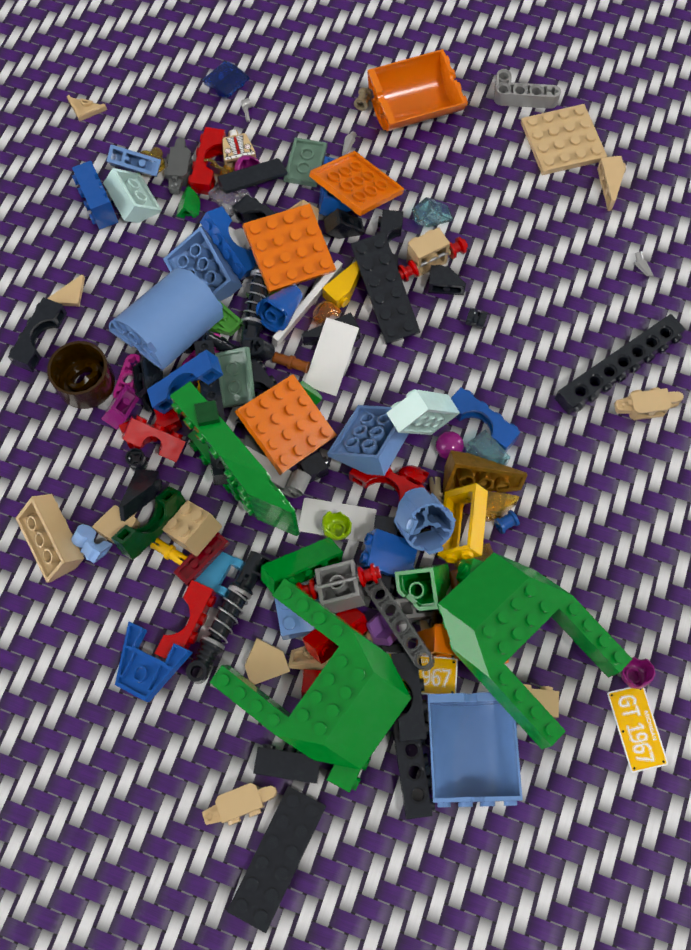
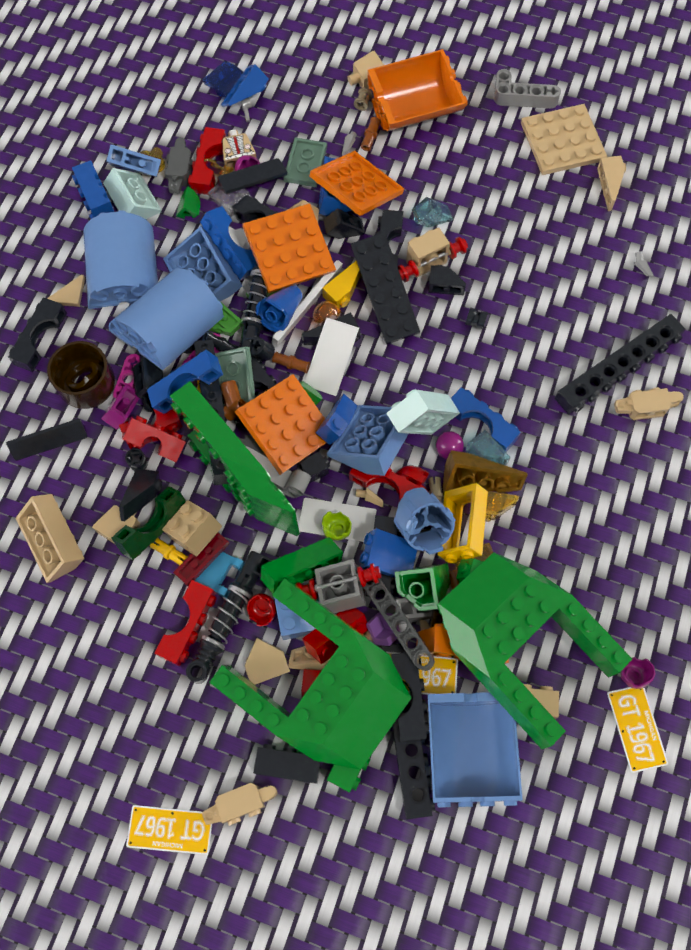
(47, 439): none -> black slope
(84, 539): light blue leg -> none
(85, 108): tan tile -> none
(118, 258): none -> medium blue cylinder
(143, 673): blue wing -> none
(168, 830): none -> yellow sticker
(207, 413): dark green tile -> none
(231, 399): none -> dark orange piece
(249, 83): none -> blue slope
(261, 609): none -> red hair
(276, 859): black plate -> none
(337, 420): none -> blue slope
(361, 68): none -> tan torso
(369, 496): none -> tan bar
(370, 134): none -> dark orange pin
(506, 522): blue bush -> none

